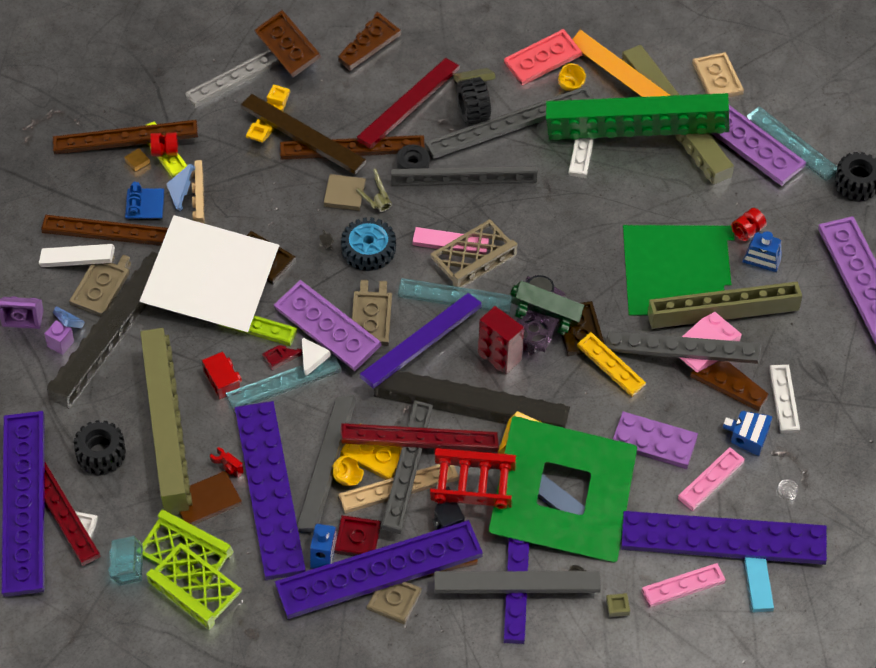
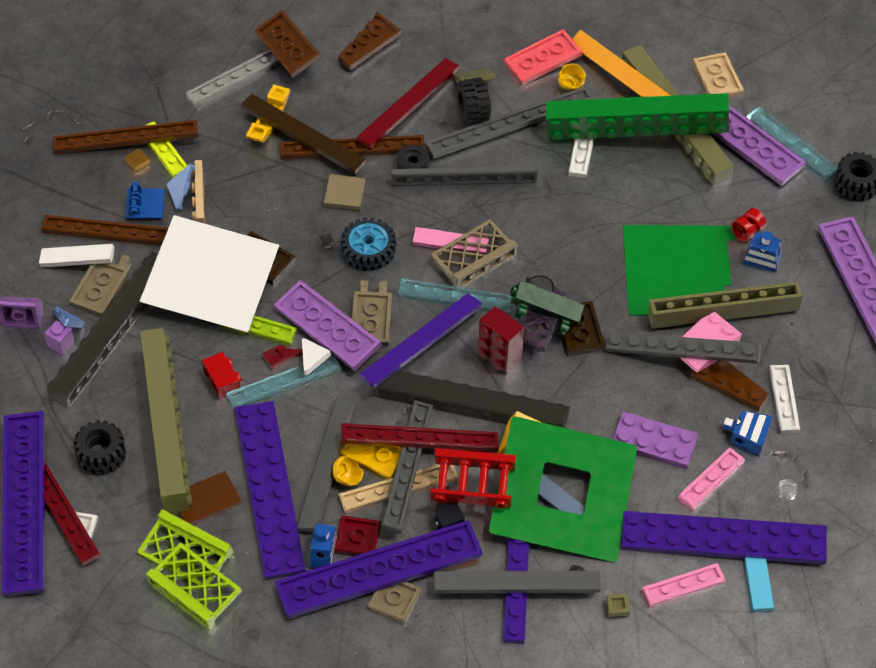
(126, 560): clear light blue brick -> none
(164, 144): red wheel -> none
(230, 463): red plate -> none
(381, 200): olive plant -> none
(611, 364): yellow tile -> none

